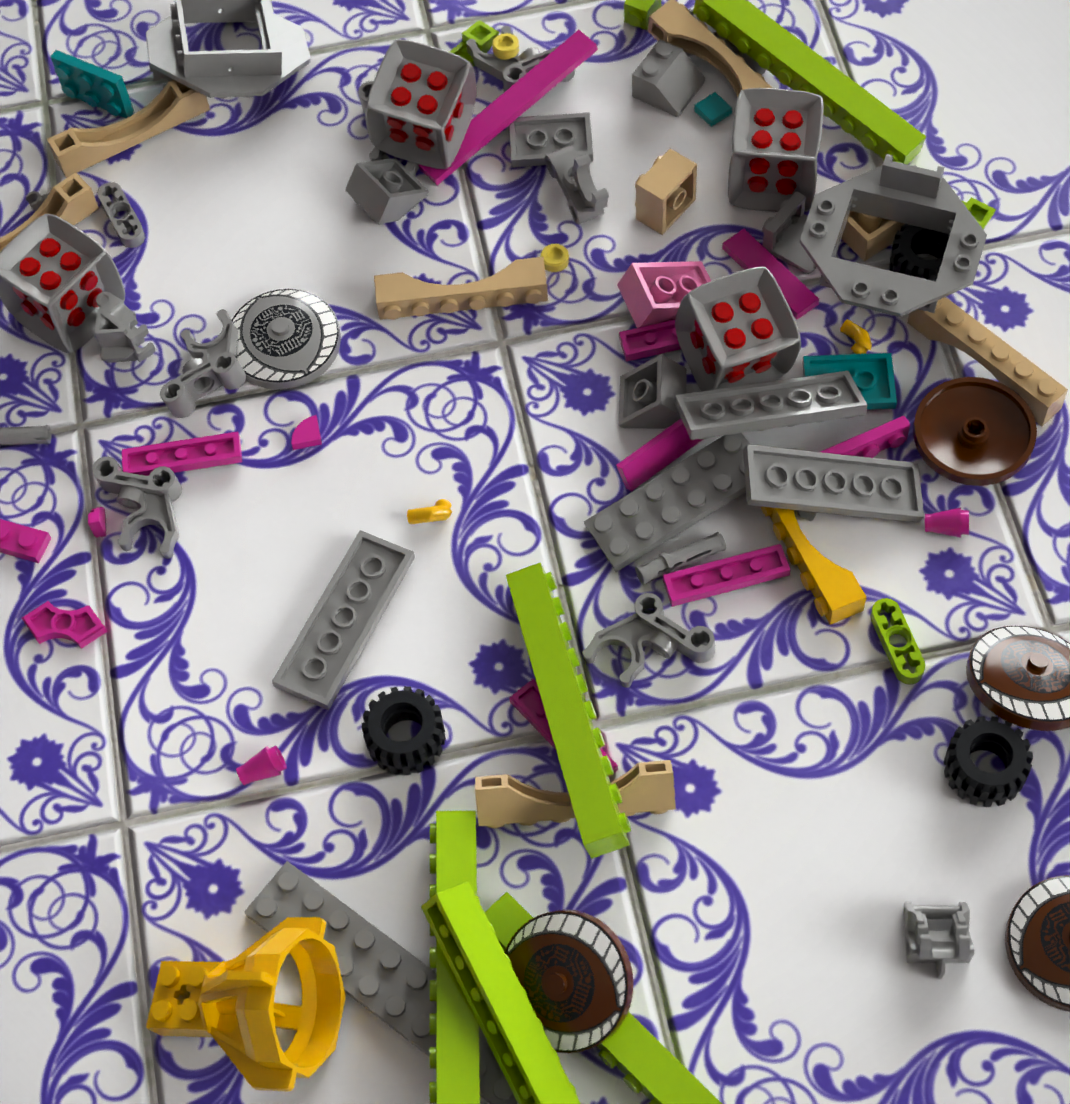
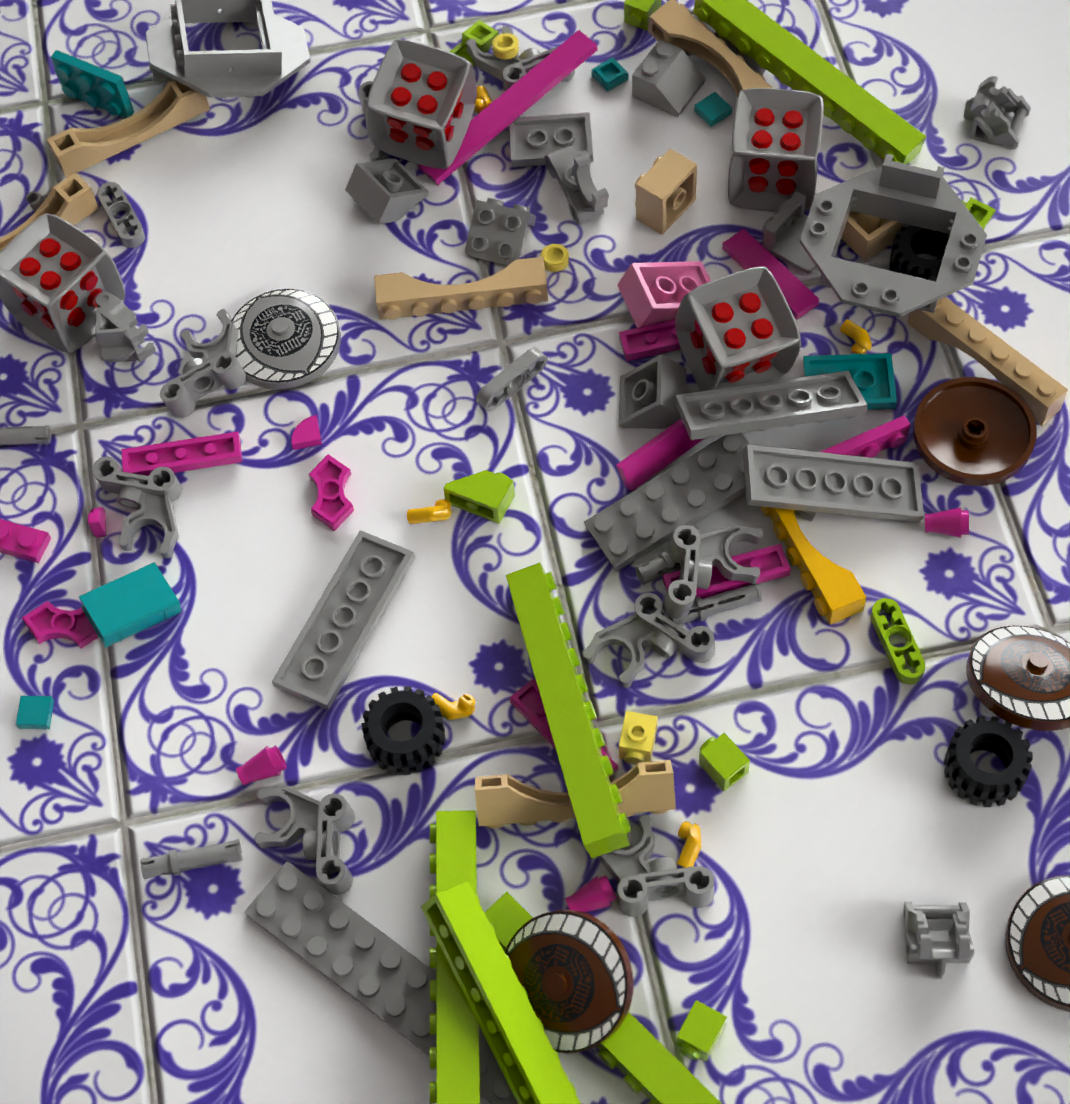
(35, 712): none -> teal tile
(130, 604): none -> teal piece
(200, 857): none -> light grey pin
(238, 1007): yellow plate -> none
(320, 832): none -> light grey piece
(331, 504): none -> dark pink tile
(457, 709): none -> yellow arm
(482, 99): none -> yellow arm
(482, 494): none -> lime slope
(498, 231): none -> light grey bracket
(511, 379): none -> light grey beam
(592, 896): none -> dark pink cone
(610, 74): none -> teal tile
(638, 737): none -> light yellow brick
(655, 878): none -> light grey piece
(692, 846): none -> yellow arm
(697, 560): none -> light grey piece
(700, 1032): none -> lime brick
(723, 761): none -> lime brick
(749, 594): none -> light grey pin
(987, 114): none -> light grey piece

